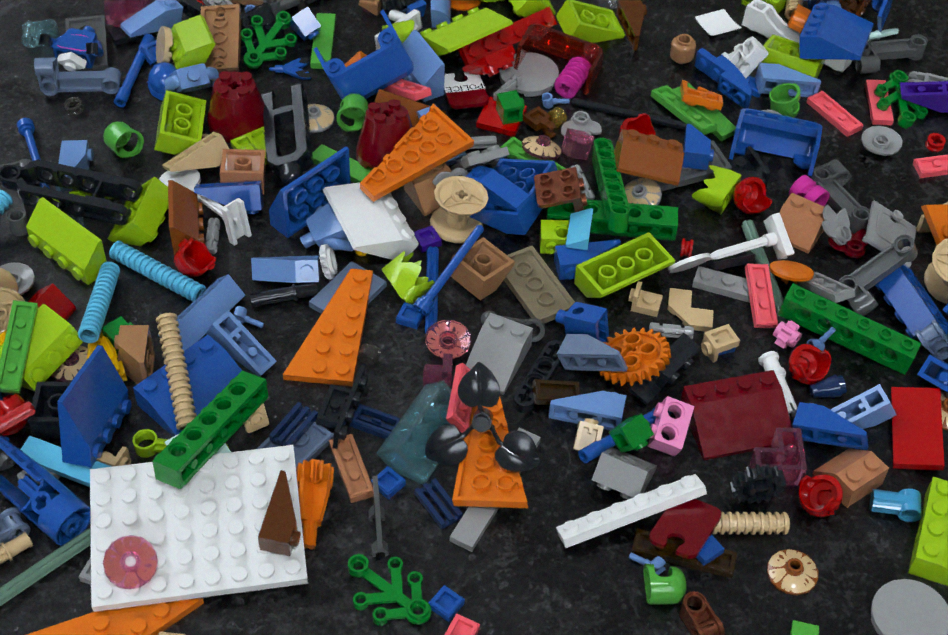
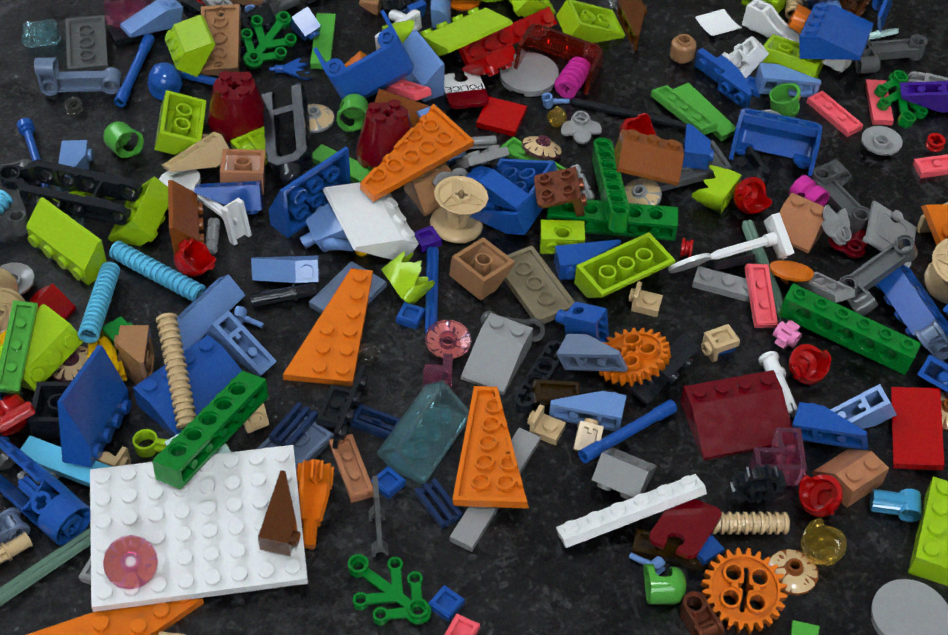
(71, 61): white plate -> none
(80, 42): blue torso -> none
(149, 52): blue tile -> none
(163, 45): tan tile -> none
(191, 78): medium blue torso -> none
(328, 261): white gear -> none
(424, 304): blue piece -> none
(458, 412): coral tile -> none
(481, 389): black plant -> none
(509, 85): light grey axle -> none
(510, 107): green brick -> none
(540, 119): reddish brown plate -> none
(545, 426): none -> tan bracket
(577, 144): clear pink panel -> none
(579, 229): medium azure slope -> none
(632, 433): green brick -> none
(671, 330): light grey axle -> none
(674, 428): bright pink brick -> none
(680, 305): tan tile -> none
(701, 97): orange wing -> none
(767, 594): none -> orange gear
(820, 343): medium blue hand -> none
(823, 543): none -> clear yellow cap
(830, 387): dark blue cone -> none

